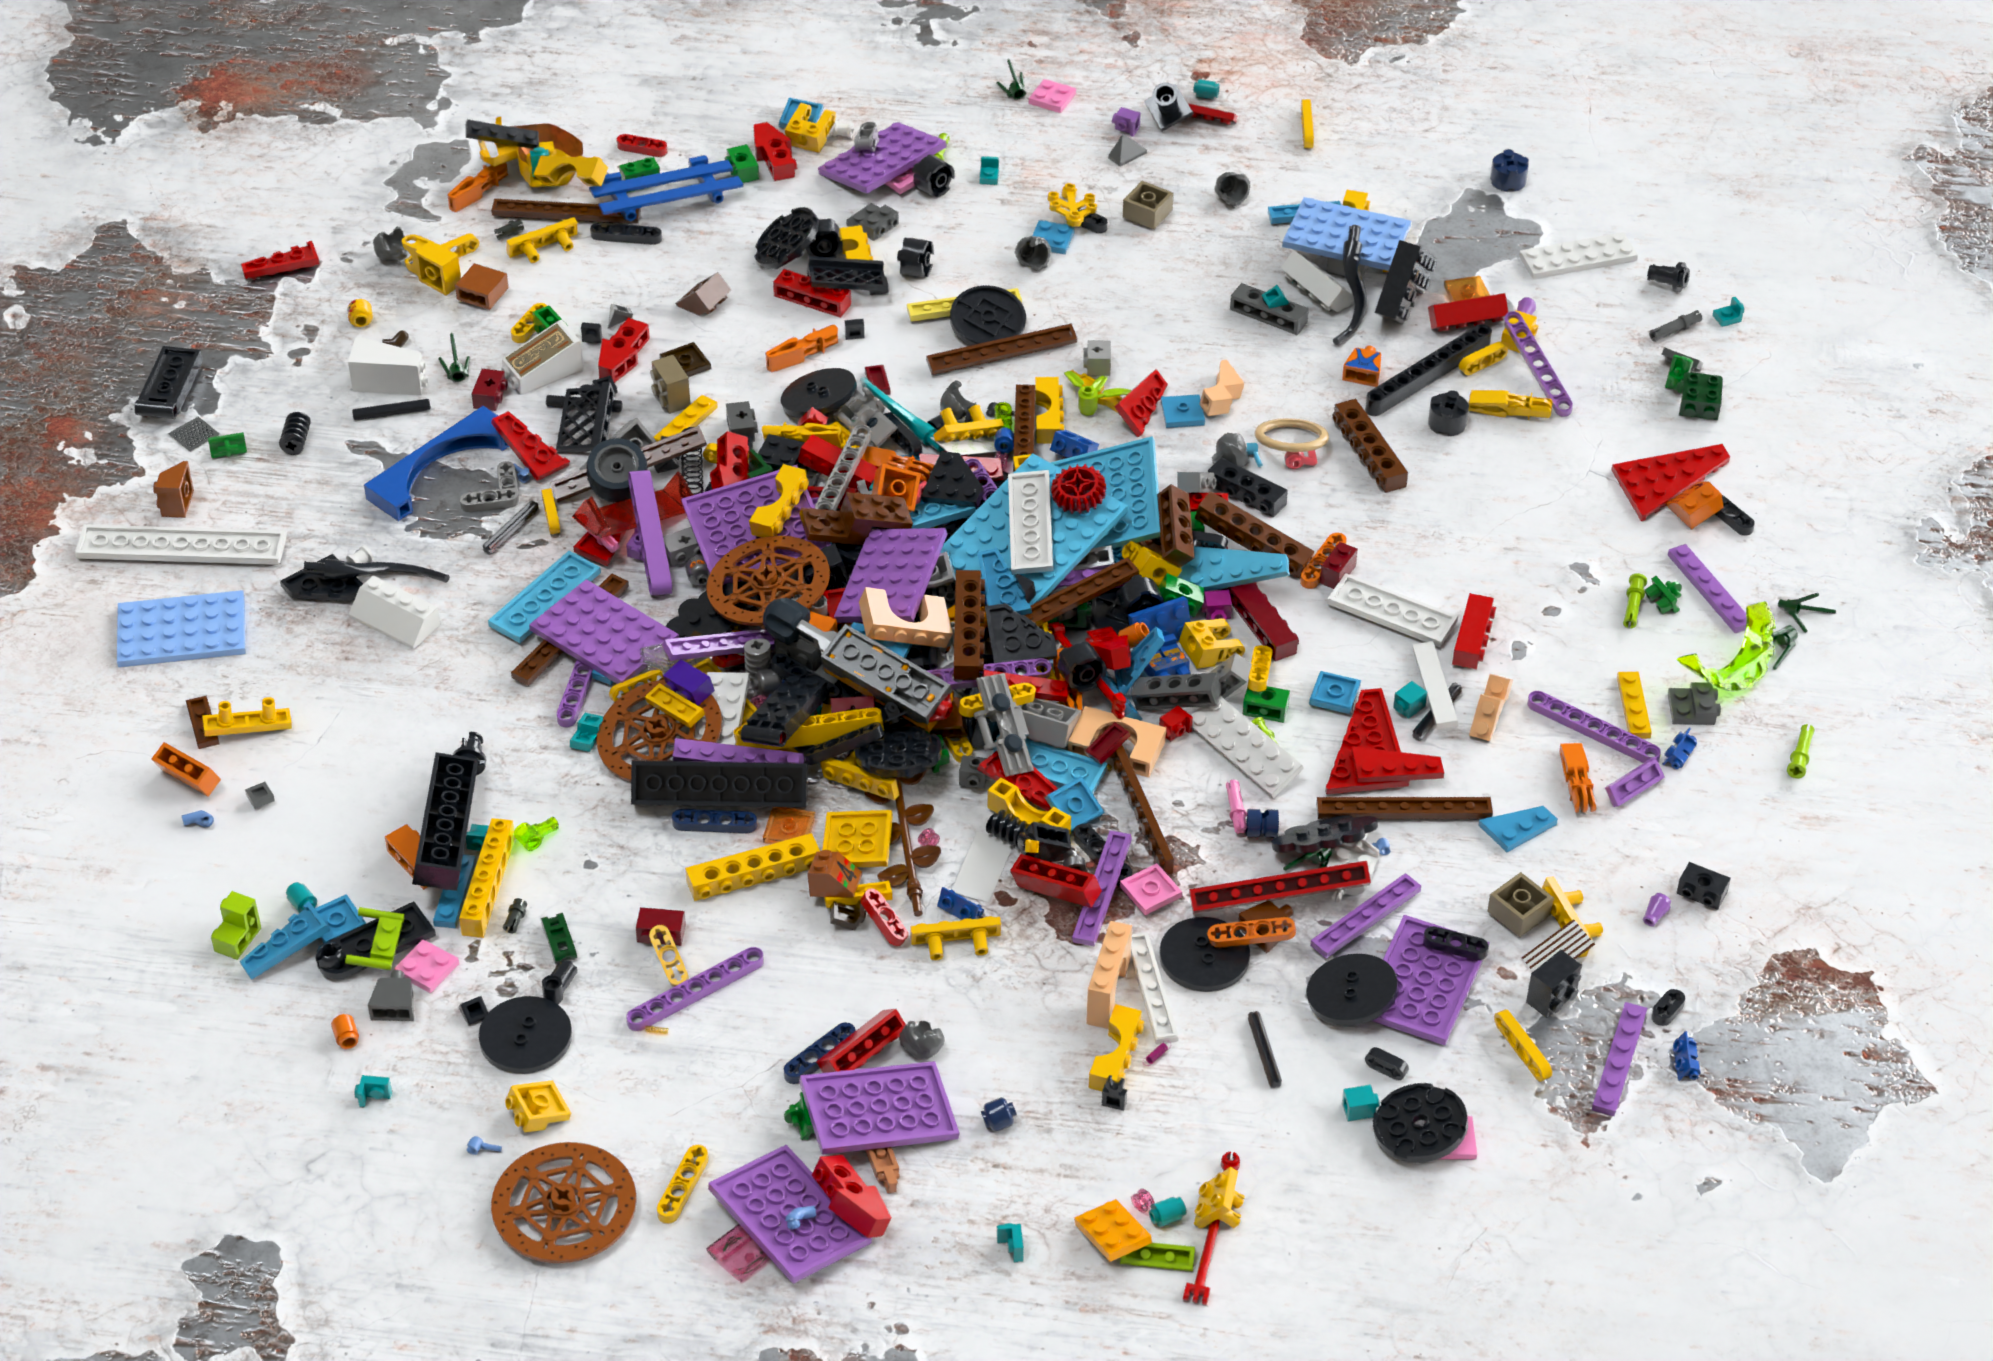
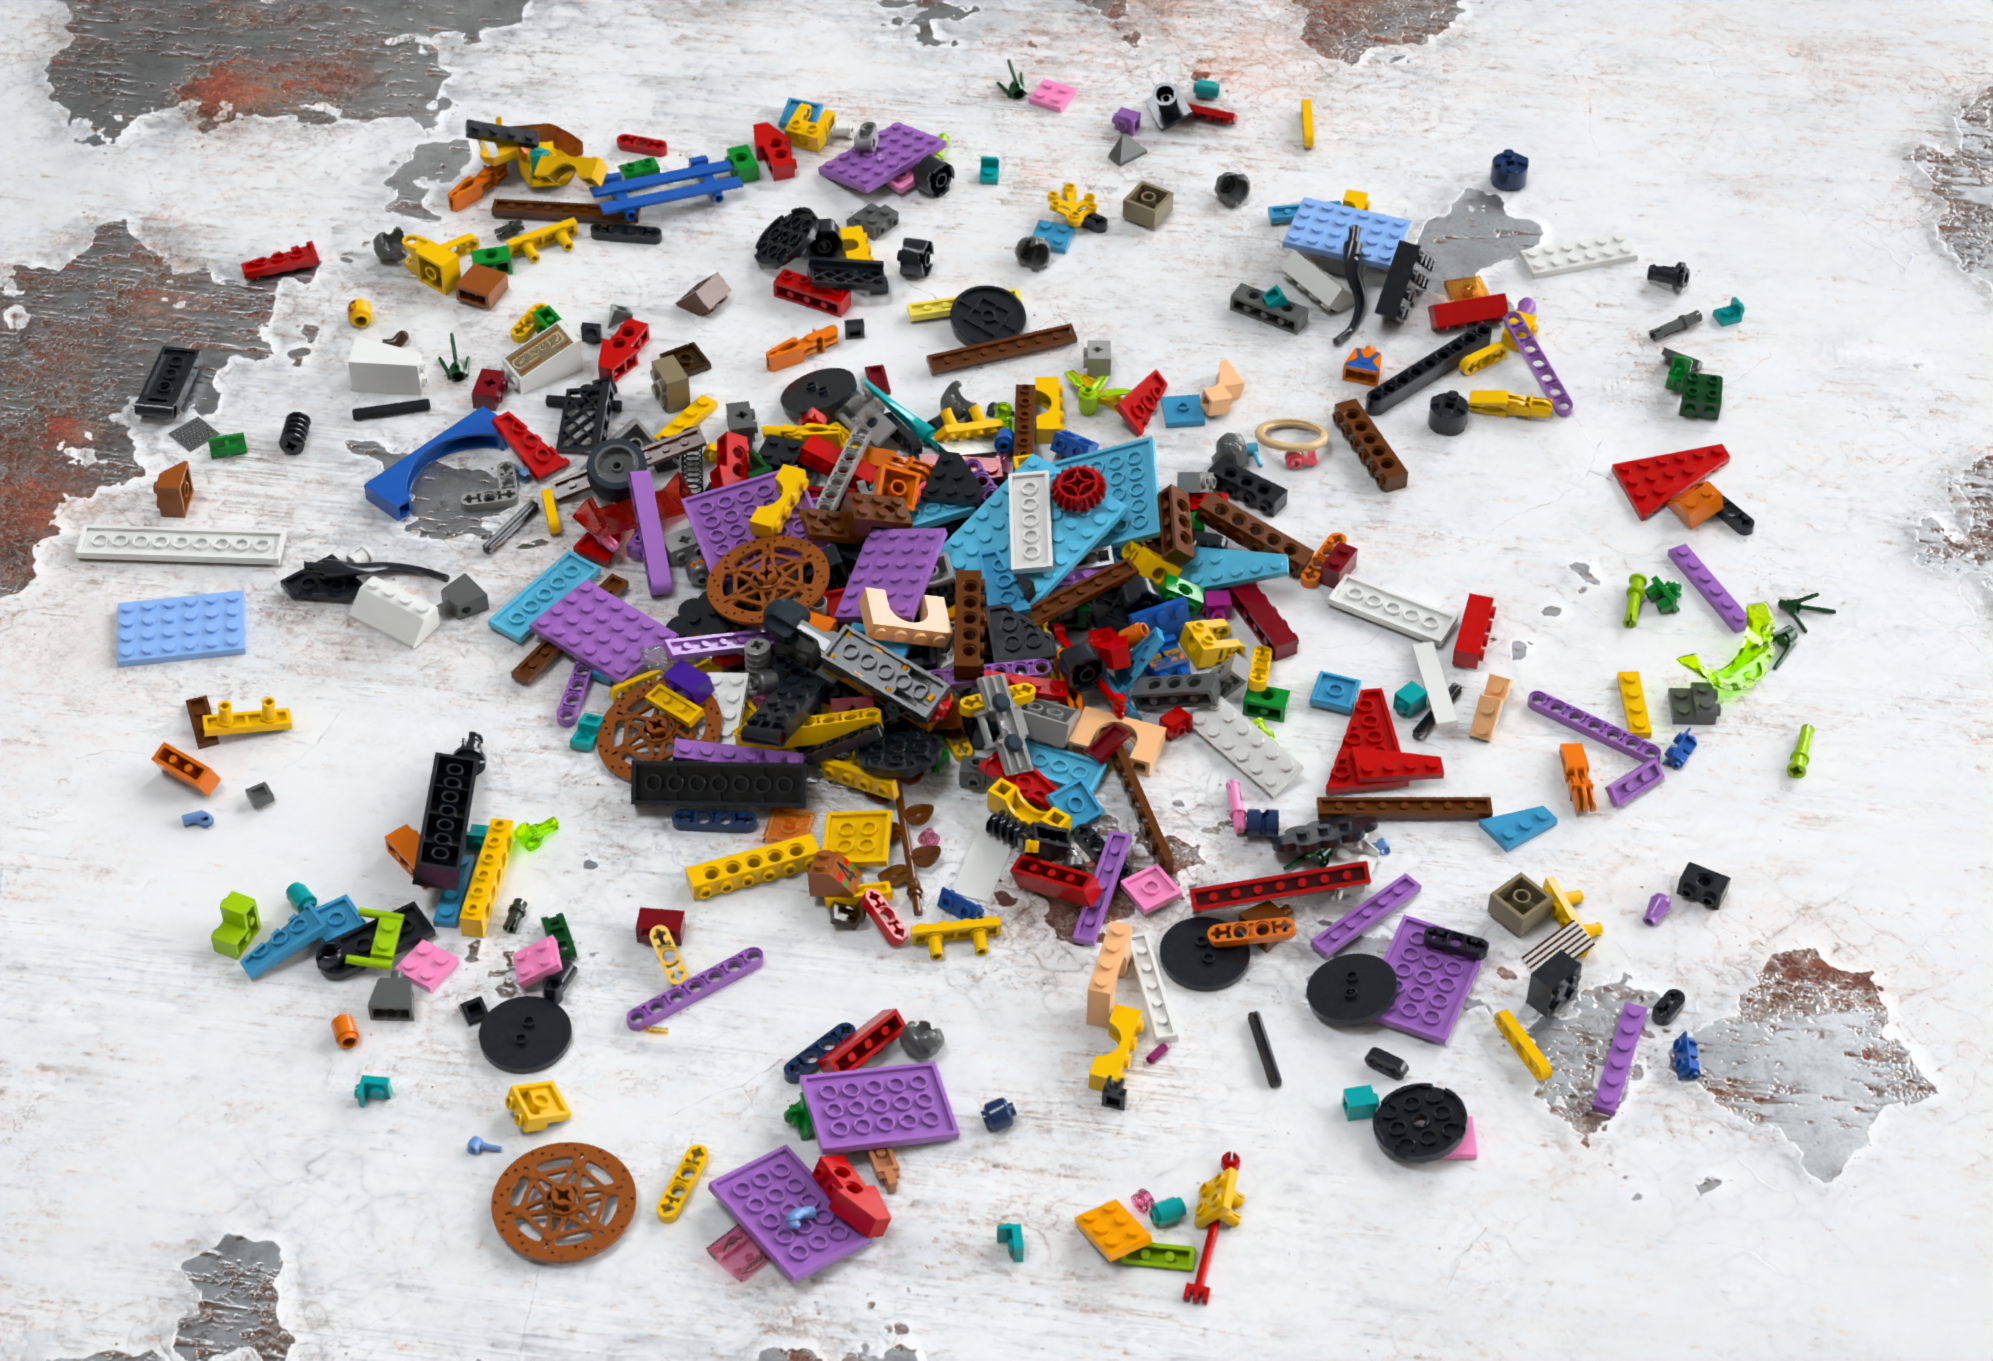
(463, 598): none -> dark grey torso
(495, 258): none -> green brick
(537, 961): none -> bright pink plate

